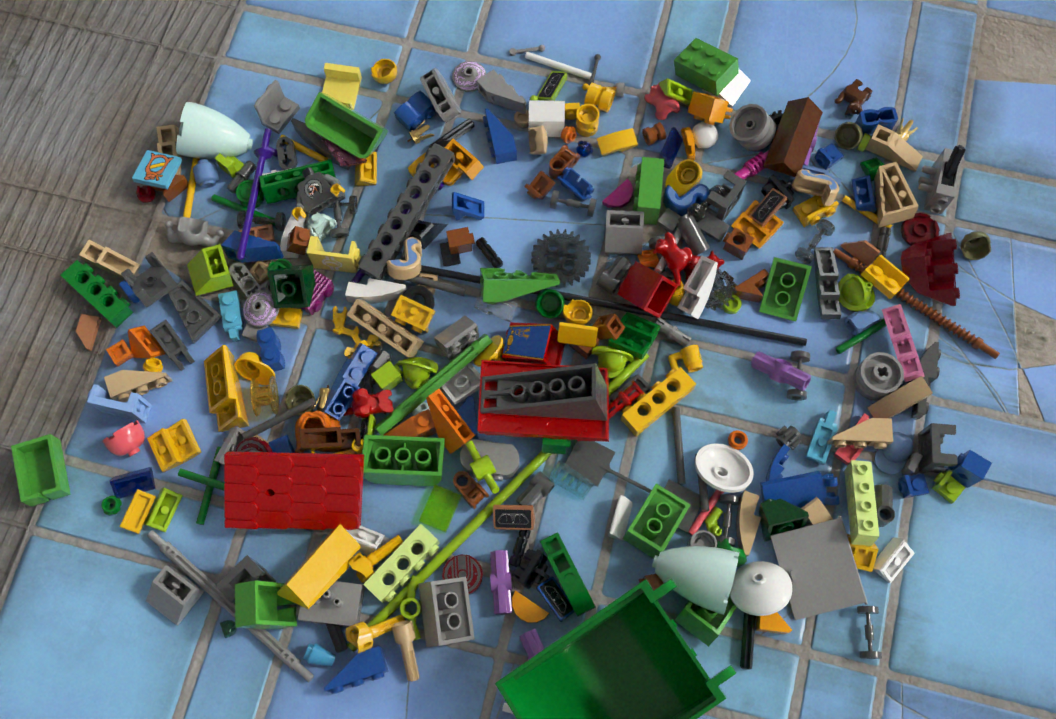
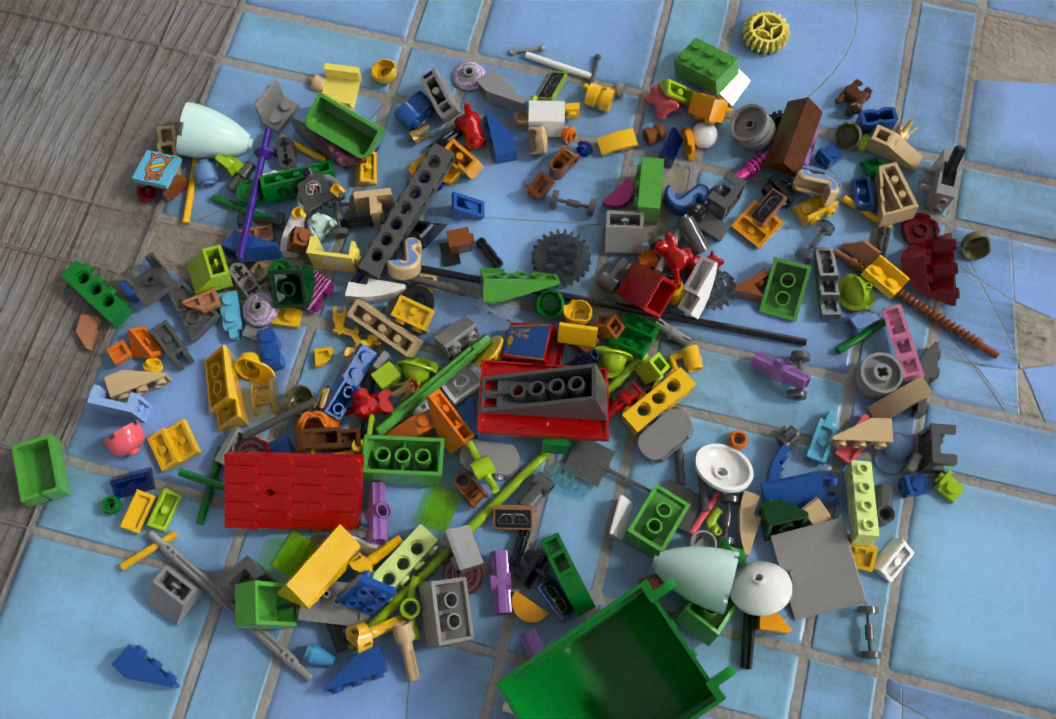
(107, 259): tan slope -> none
(136, 665): none -> blue slope
(146, 551): none -> yellow bar
(192, 233): light grey piece -> none
(204, 301): none -> nougat tile
(228, 628): clear green hinge -> none
(293, 553): none -> clear neon green plate
(317, 83): none -> tan piece
(322, 356): none -> yellow tile
(357, 222): none -> black axle
(366, 593): none -> blue plate
(375, 203): none -> tan bracket
(377, 513): none -> medium lavender piece
(409, 386): none -> pearl gold piece
(464, 548): none -> light grey slope
(470, 126): none -> red animal
(581, 189): blue hinge -> none
(587, 120): yellow wheel -> none
(587, 358): none -> dark blue pin
(652, 368): none -> lime brick
(665, 435): none -> light grey brick
(669, 220): light grey tile -> none
(684, 176): yellow cap -> none
(734, 249): dark orange brick -> none
(734, 306): lime tile -> none
(769, 27): none -> light yellow gear
(970, 468): blue brick -> none

